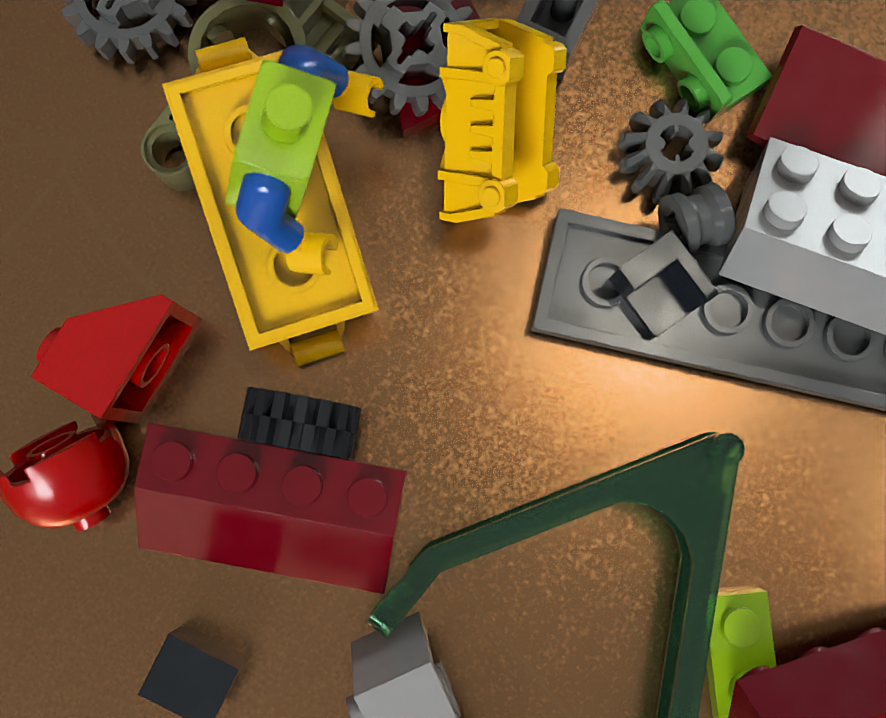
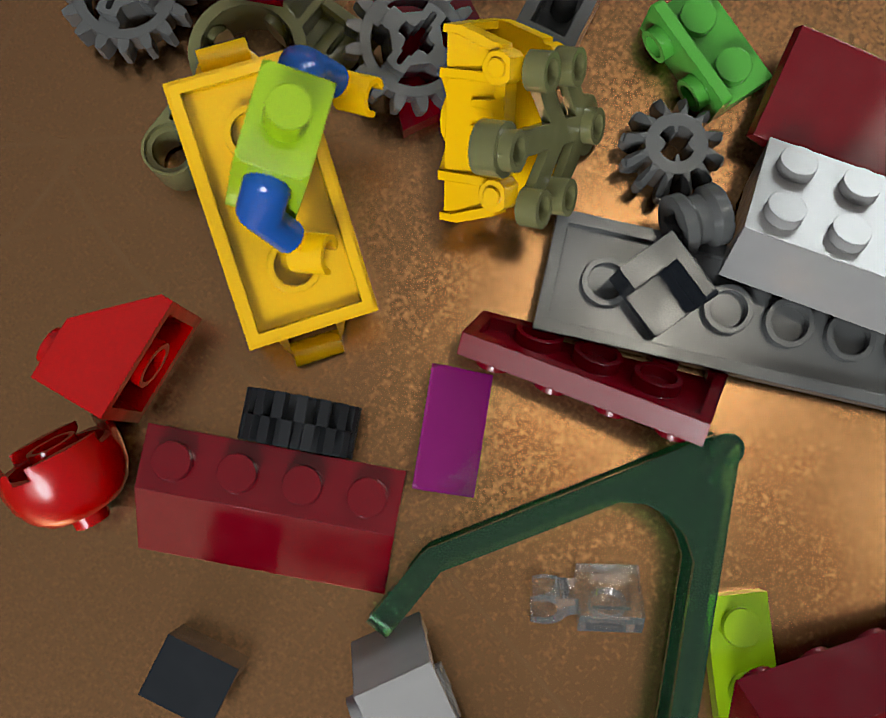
(452, 431): none -> magenta slope
(573, 124): none -> olive plant
(598, 594): none -> clear plate
(618, 387): none -> dark red wing

